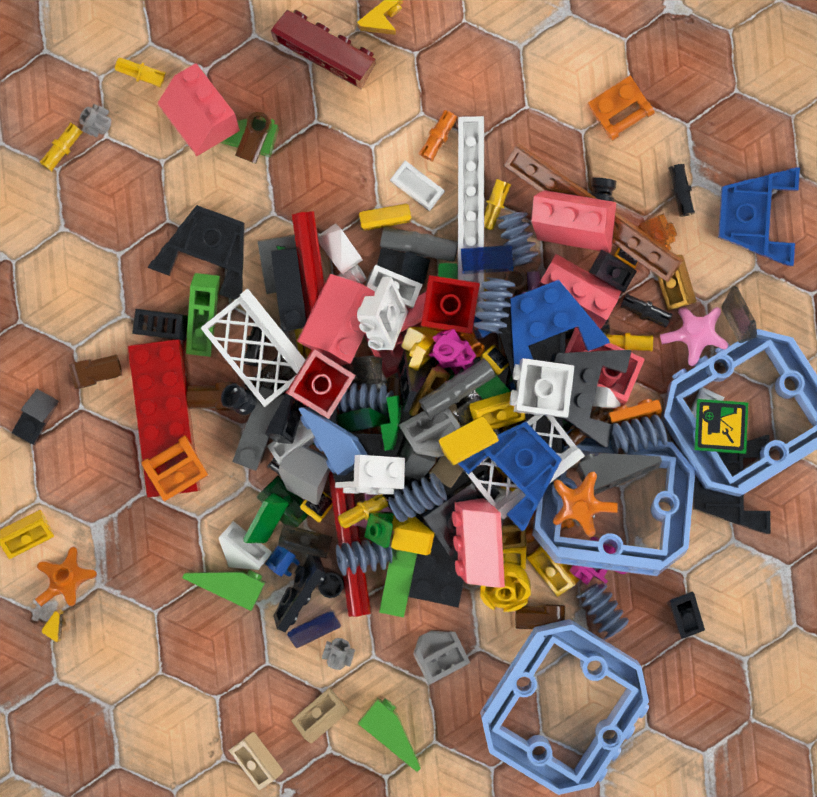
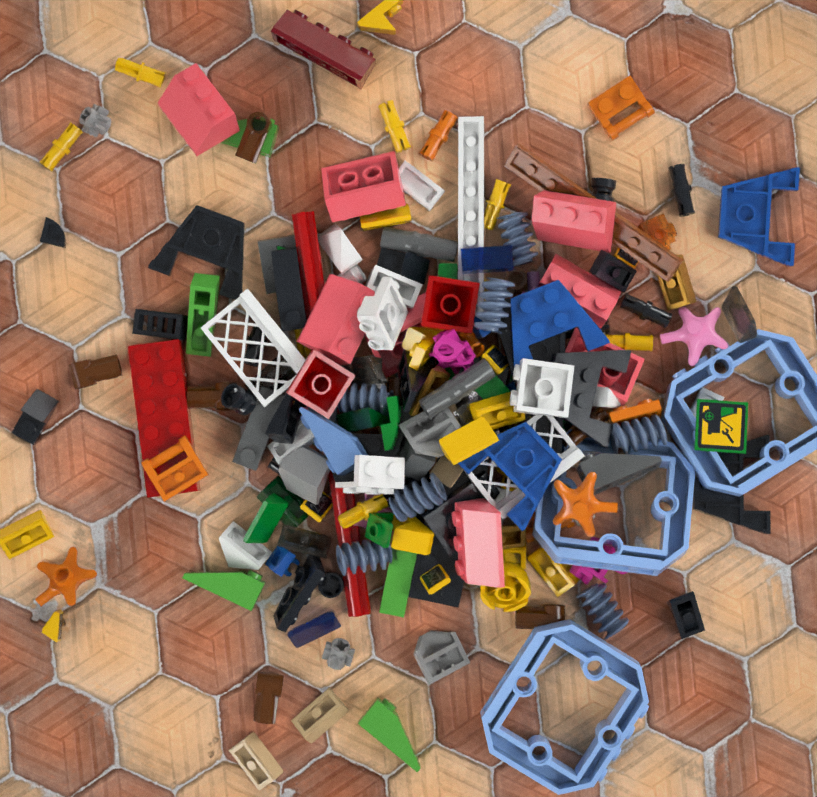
(53, 234): none -> black tile
(268, 692): none -> reddish brown piece
(363, 187): none -> coral slope
(394, 126): none -> yellow pin
(435, 579): none -> slope

